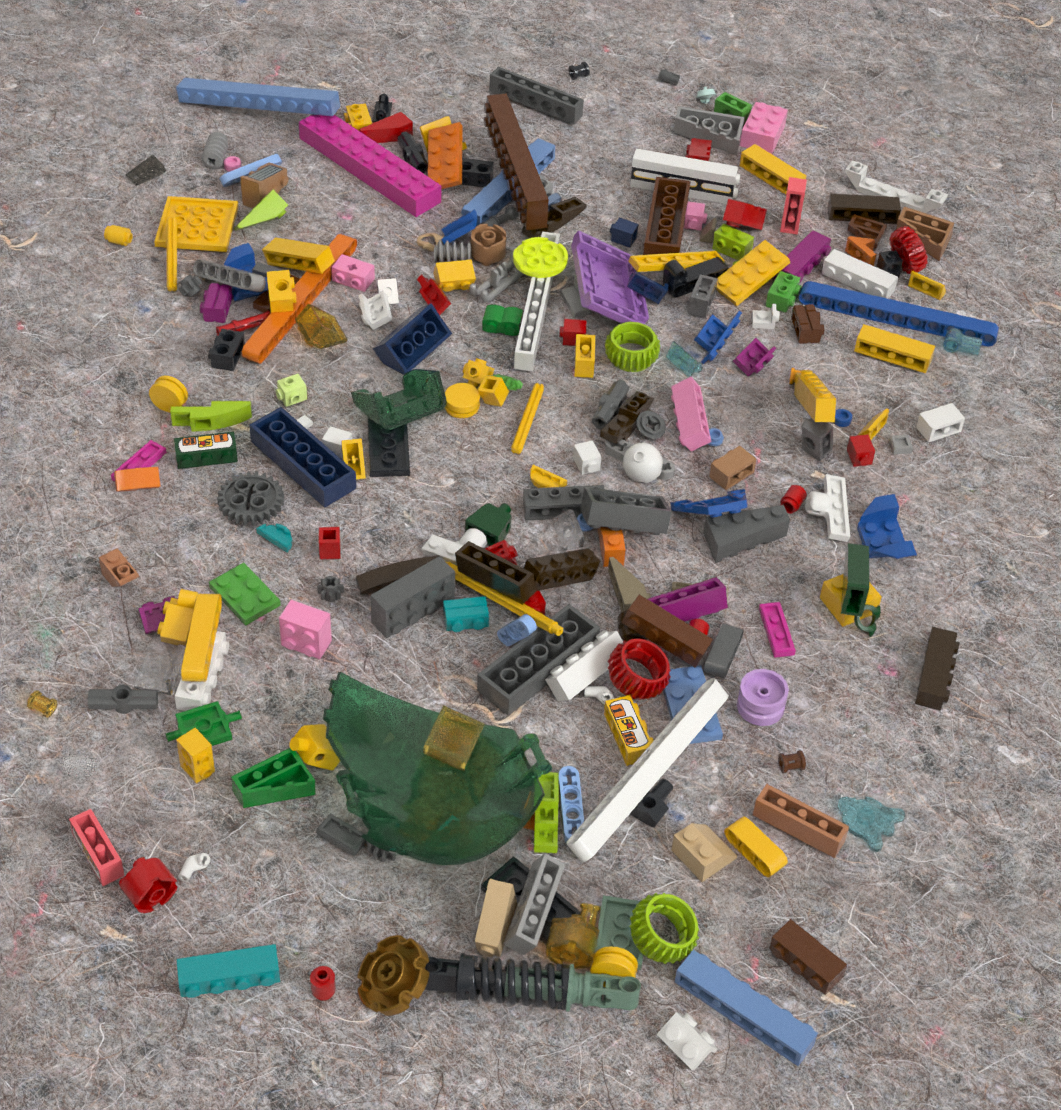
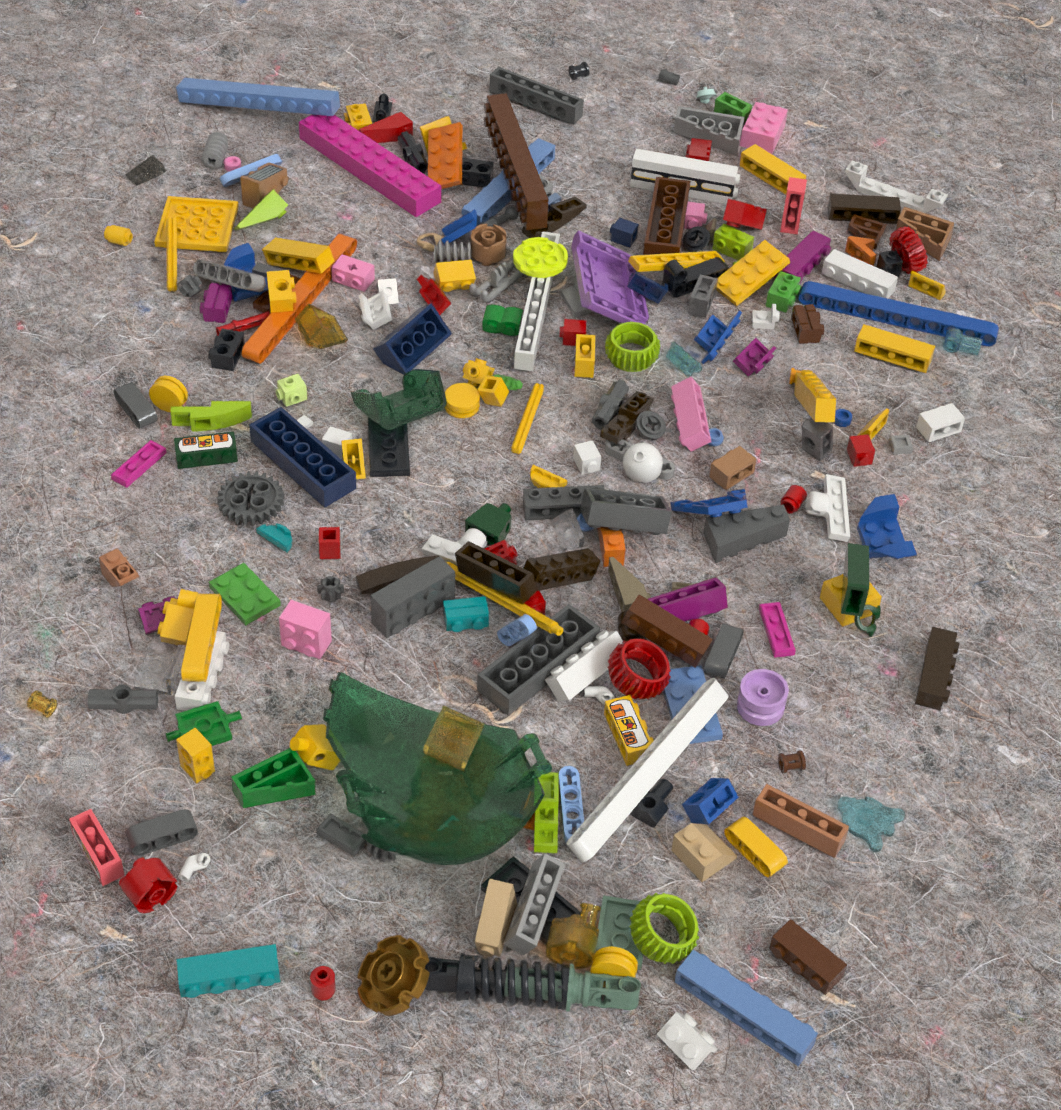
(135, 405): none -> dark grey beam
(137, 479): orange slope -> none
(161, 832): none -> dark grey beam
(692, 234): none -> black gear
(710, 800): none -> blue brick

